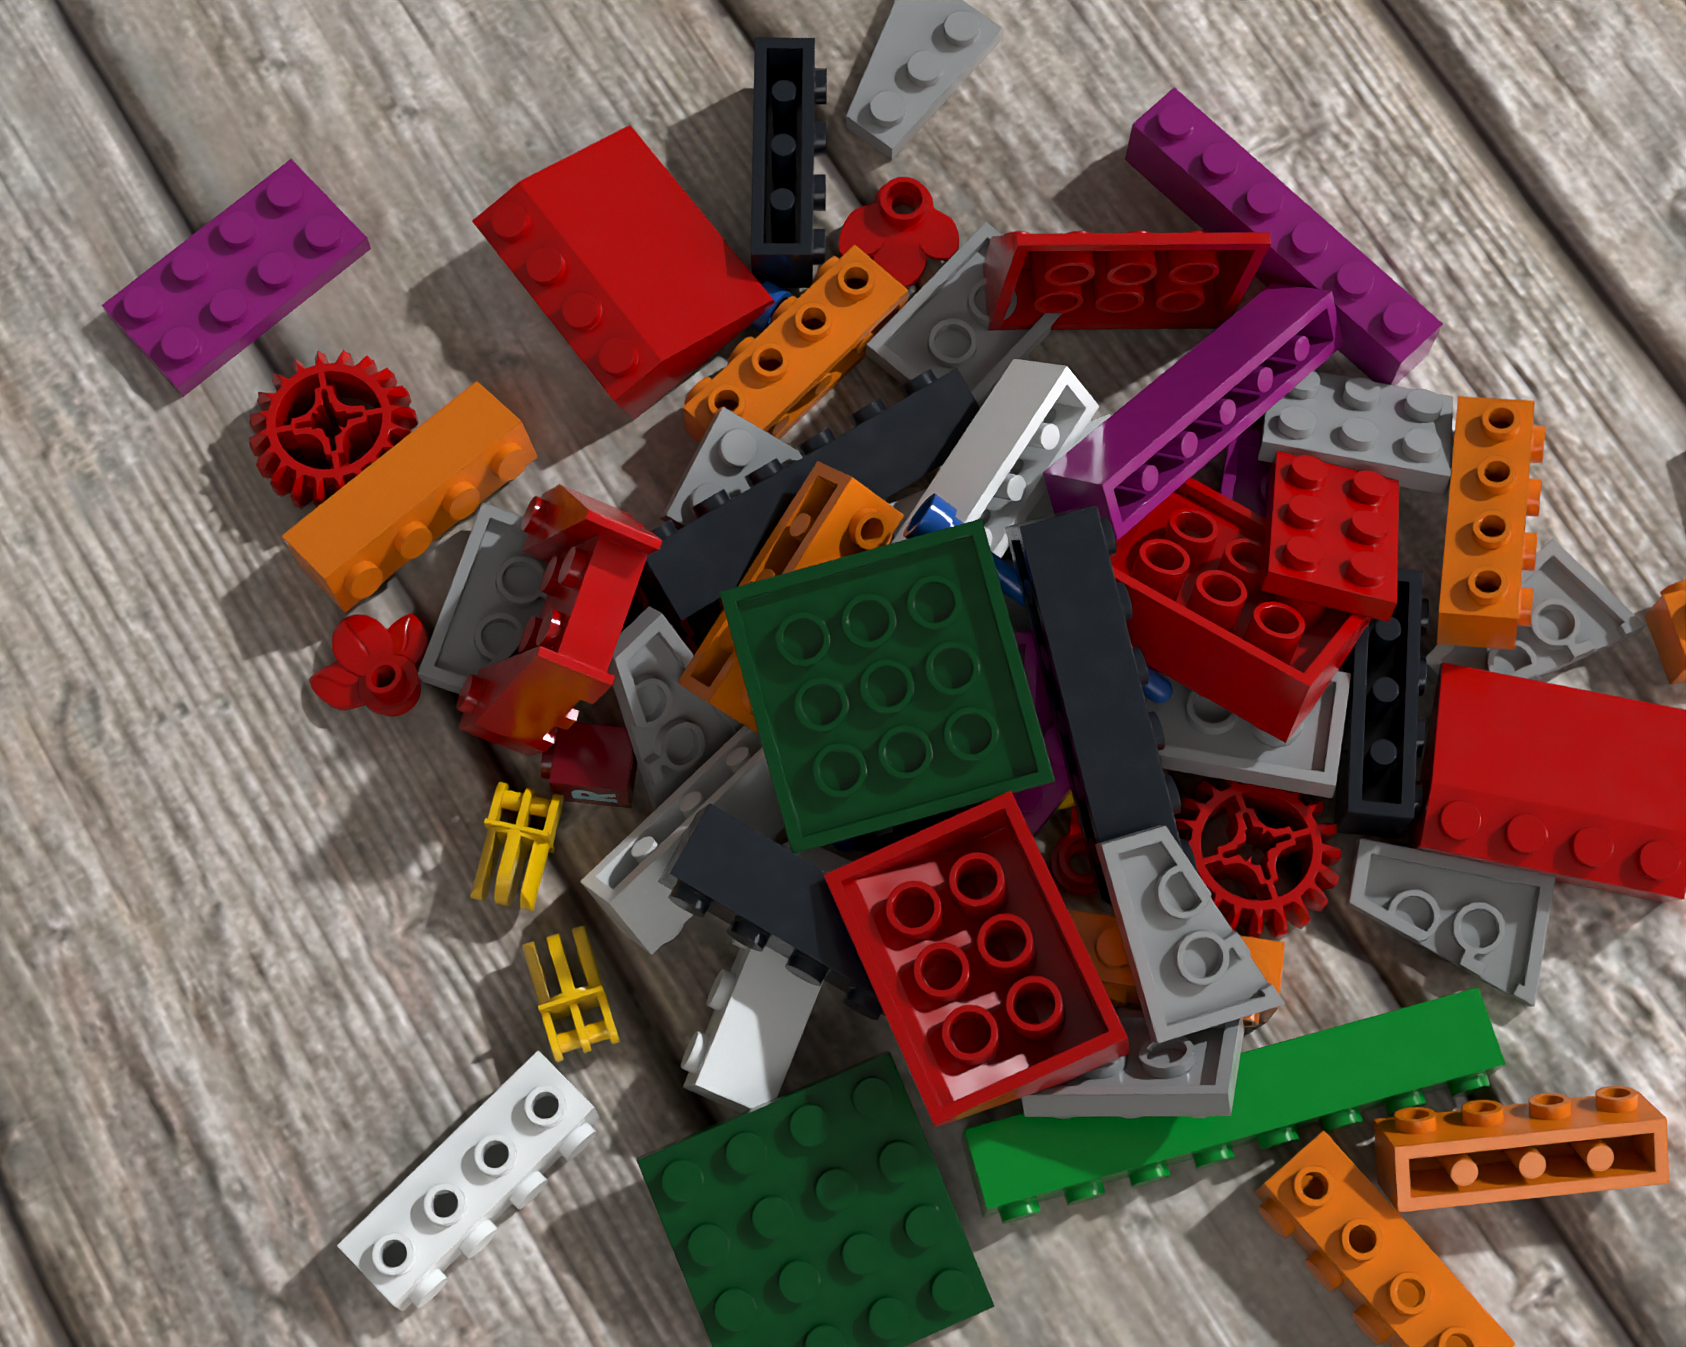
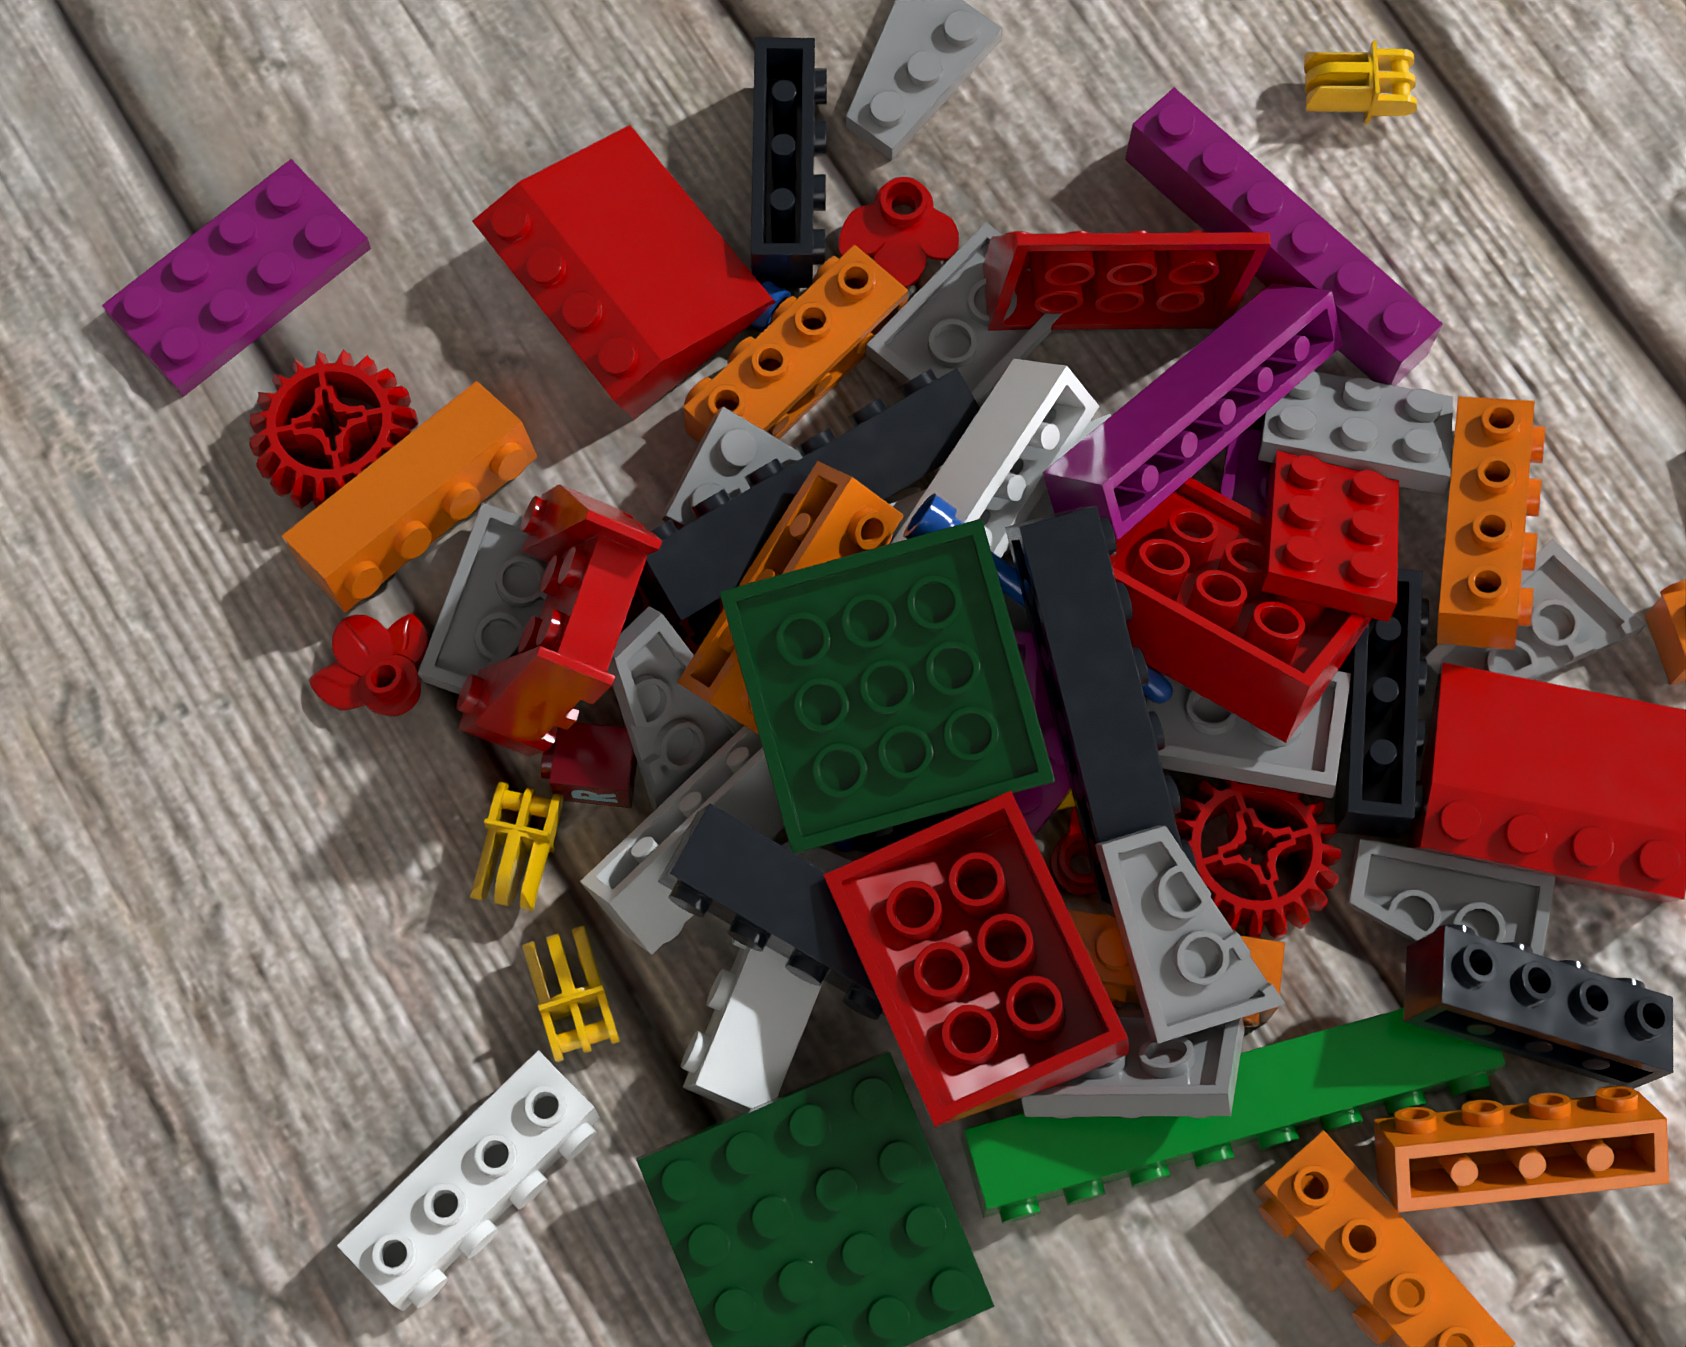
(1357, 78): none -> yellow arm
(1538, 1007): none -> black brick

